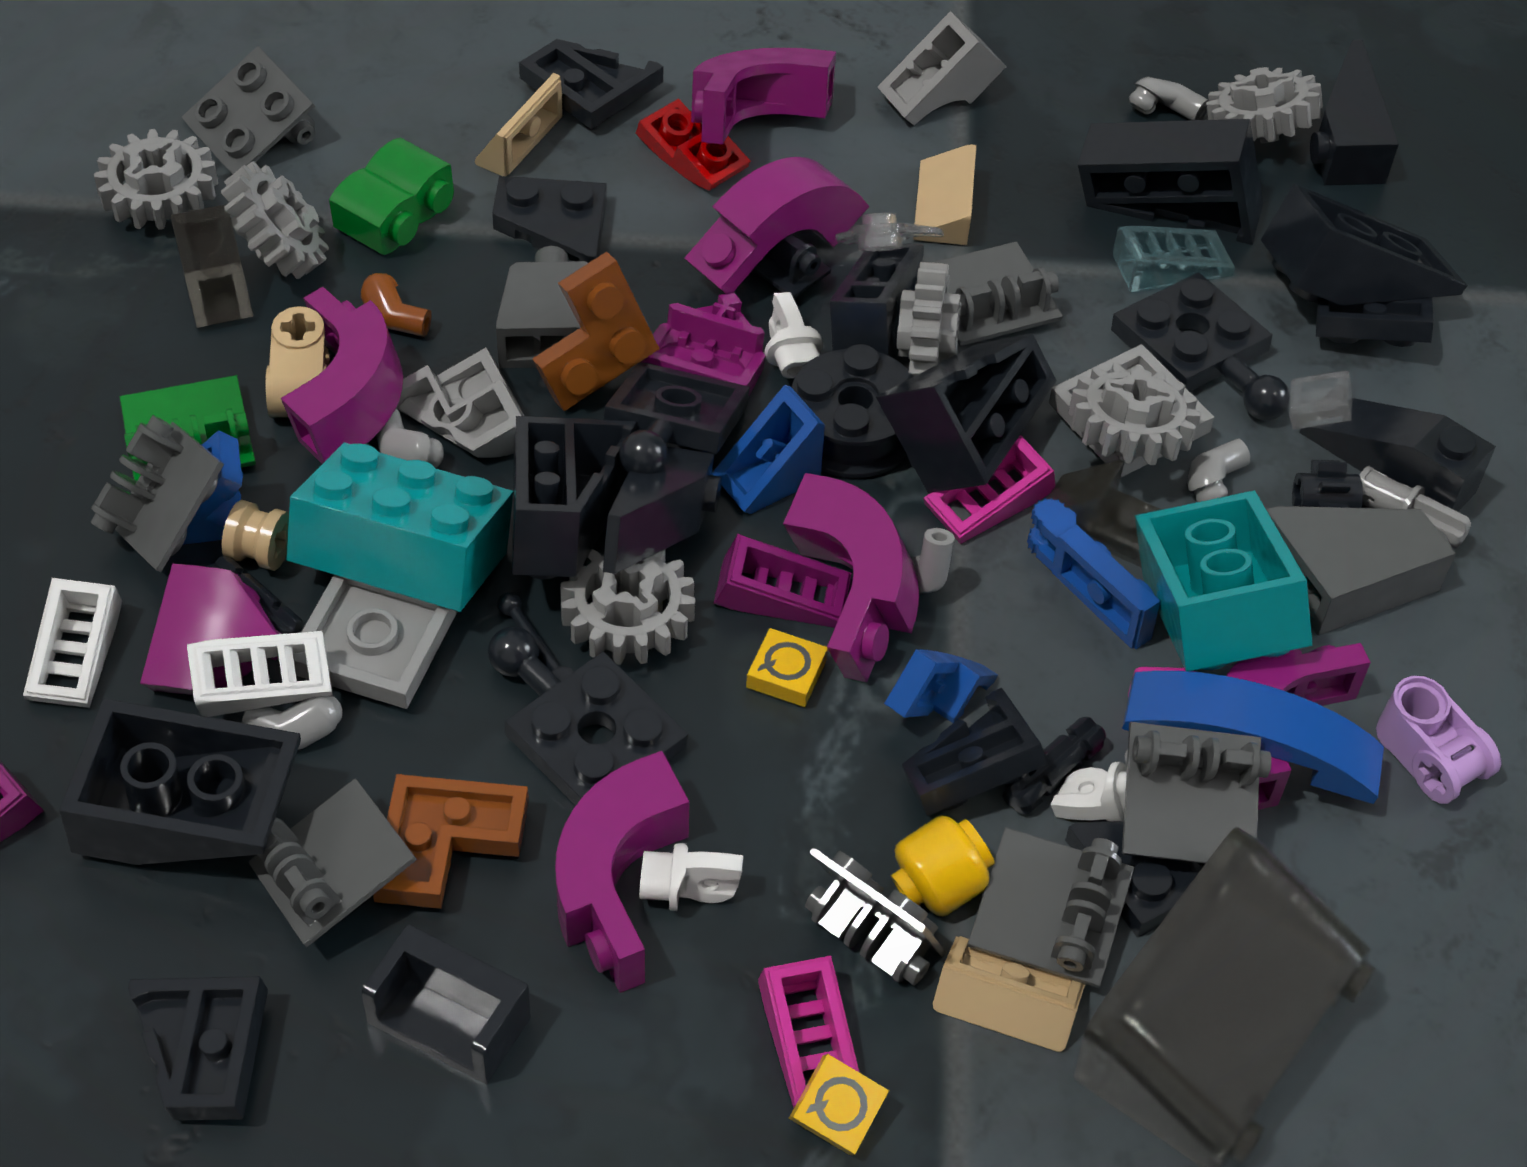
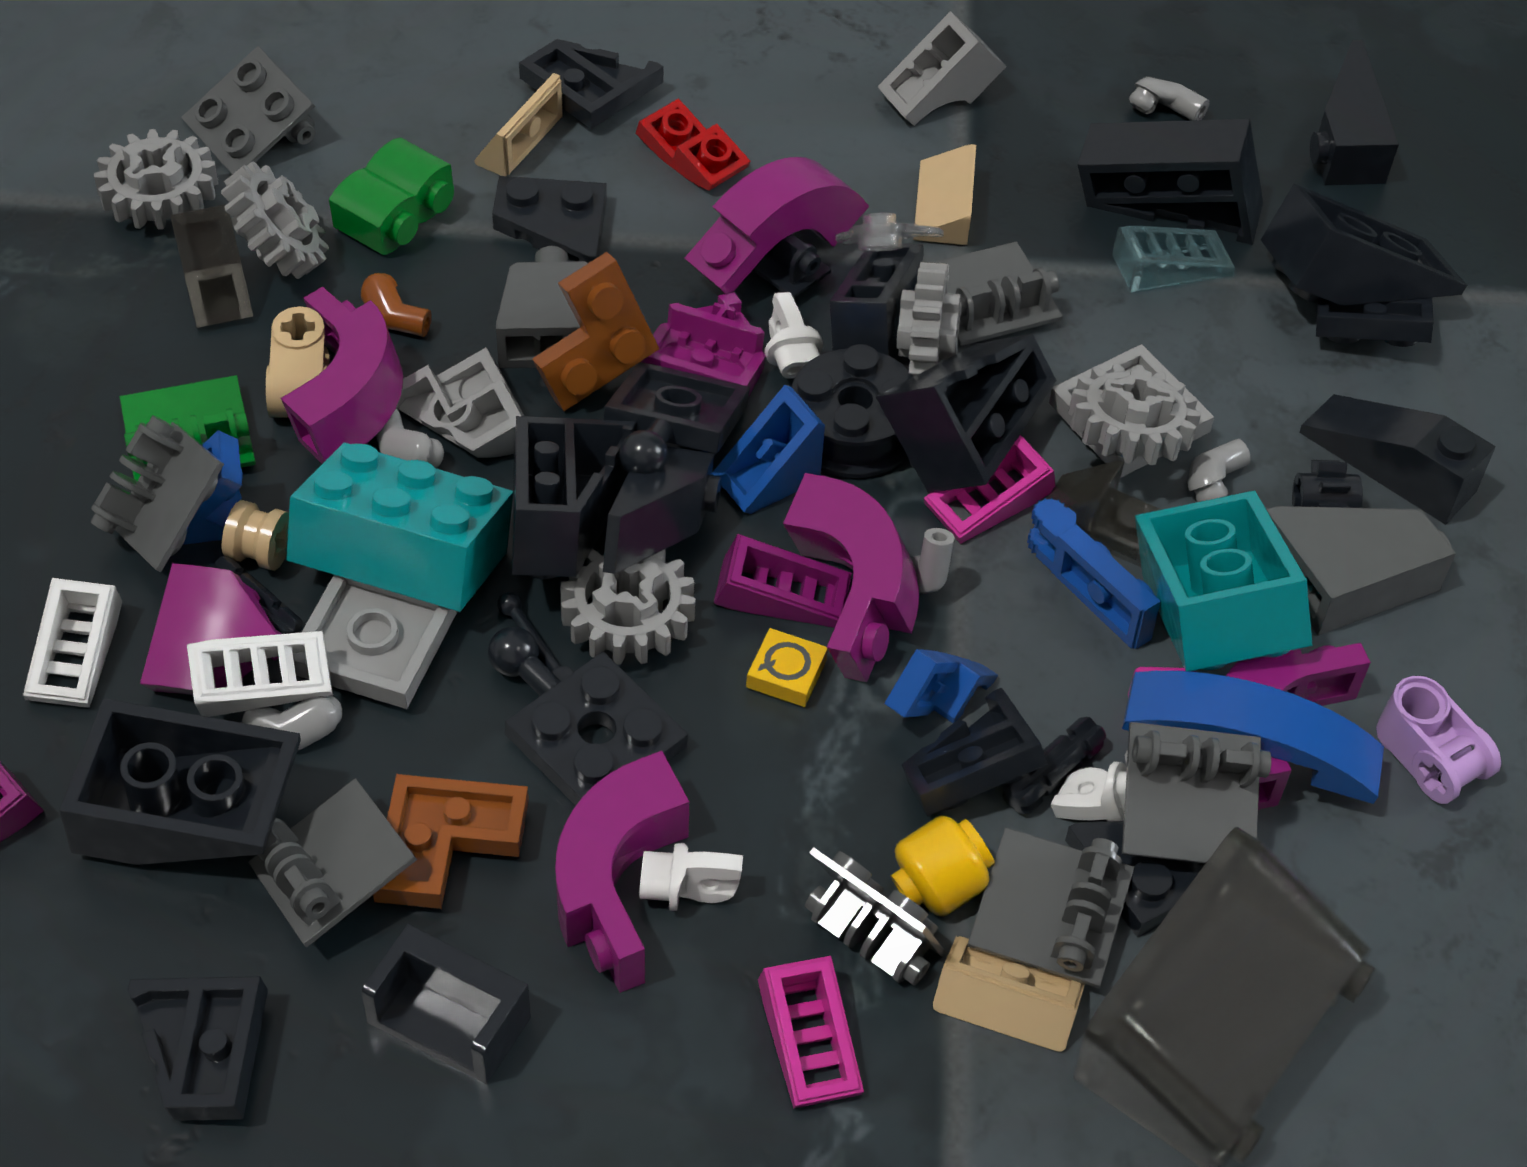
(760, 84): magenta arch -> none
(838, 1104): yellow tile -> none
(1223, 348): black plate -> none
(1270, 100): light grey gear -> none
(1321, 400): clear tile -> none
(1387, 493): light grey axle -> none

